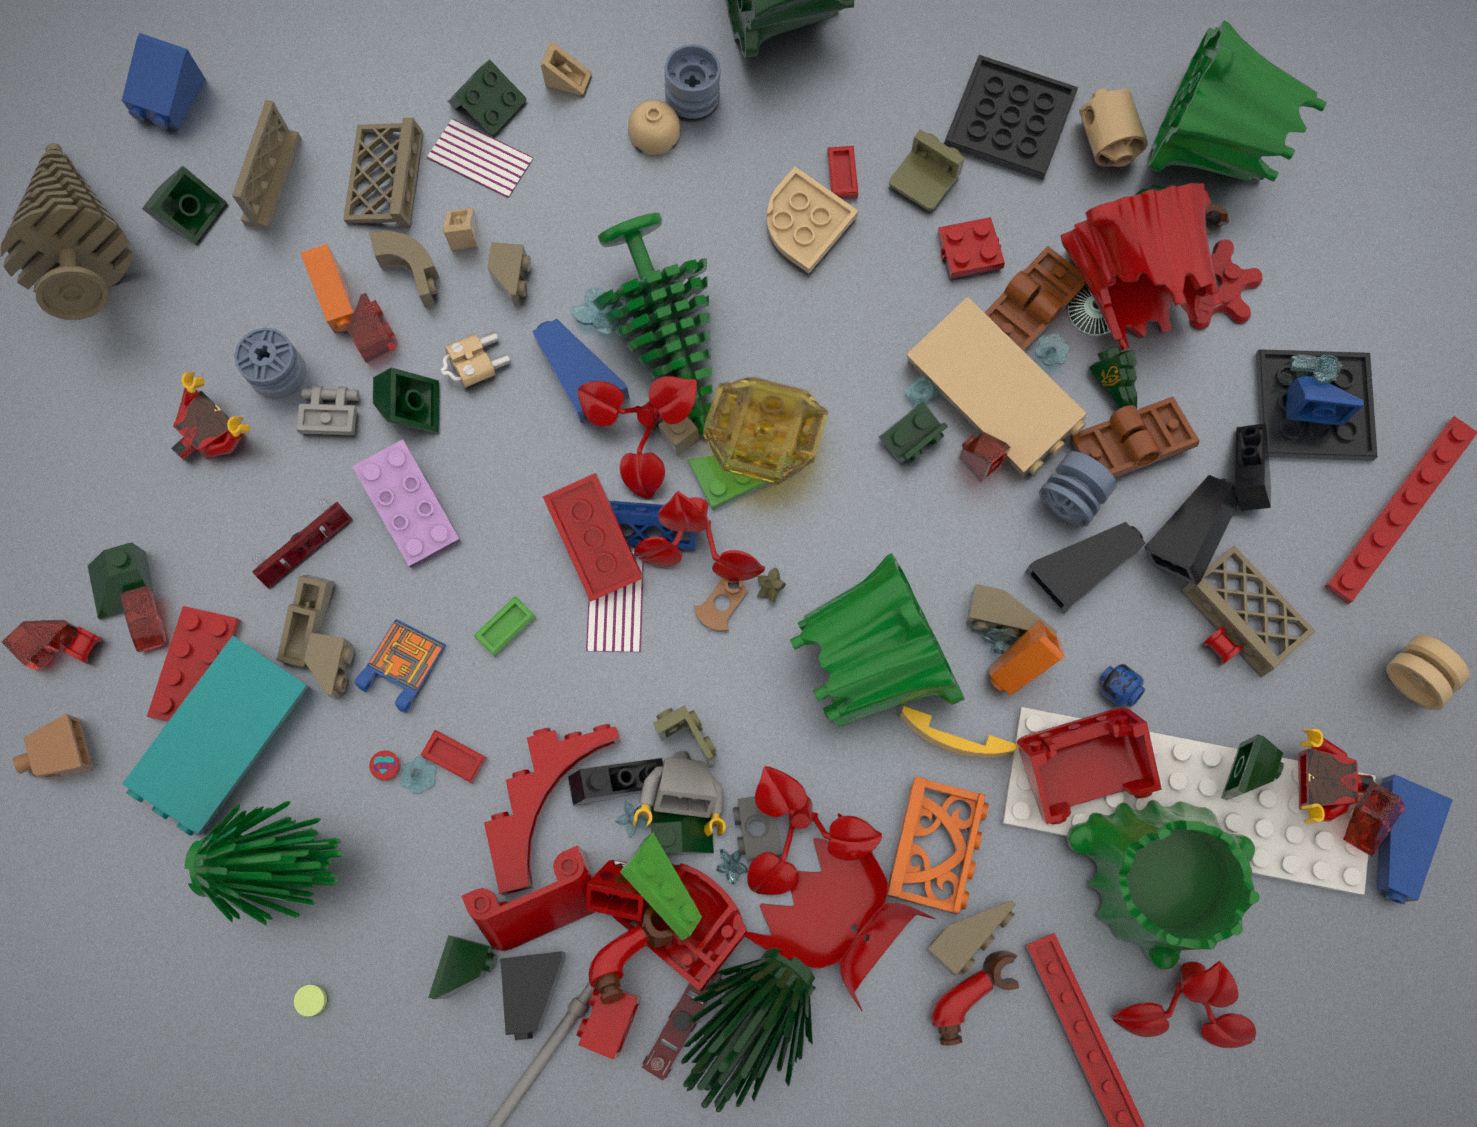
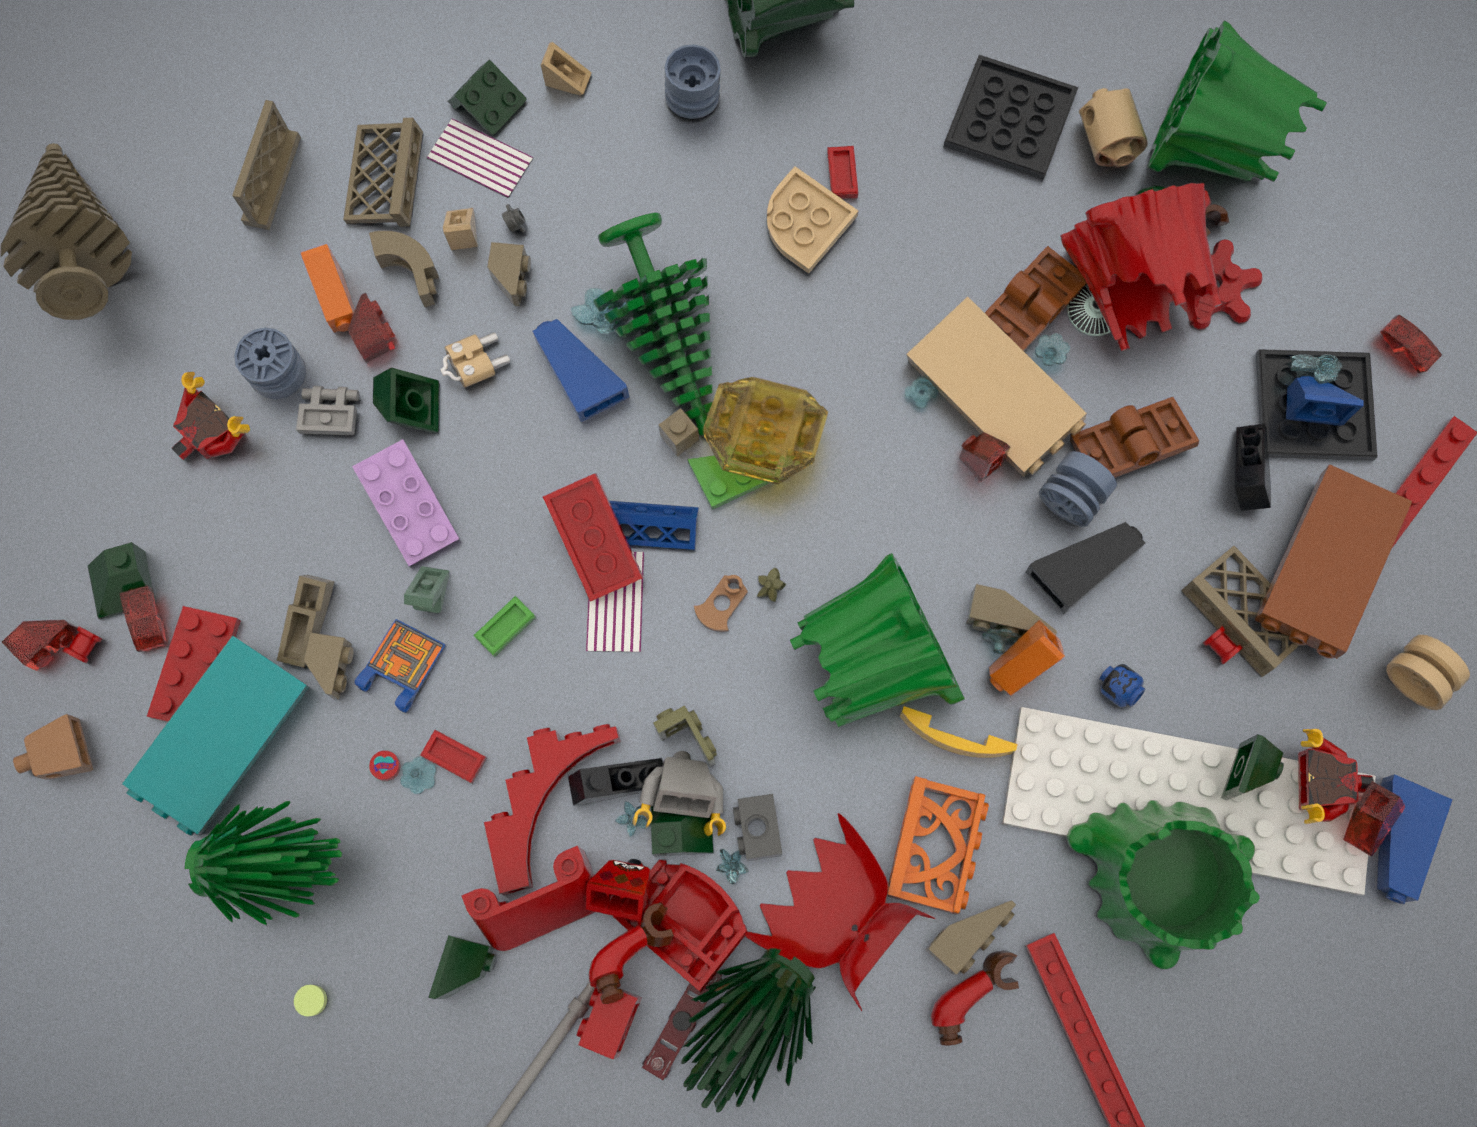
(161, 82): blue slope -> none
(184, 205): dark green slope -> none
(301, 544): dark red piece -> none
(427, 589): none -> sand green slope
(514, 219): none -> dark grey plate
(528, 991): black slope -> none
(653, 127): tan cylinder -> none
(661, 887): bright green wing -> none
(669, 400): red plant -> none
(691, 515): red plant -> none
(780, 793): red plant -> none
(913, 433): dark green bracket -> none
(927, 171): olive bracket -> none
(970, 247): red plate -> none
(1089, 761): red windscreen -> none
(1117, 374): dark green rock -> none
(1194, 531): black slope -> none
(1211, 988): red plant -> none
(1333, 562): none -> dark orange brick
(1408, 338): none -> clear red slope

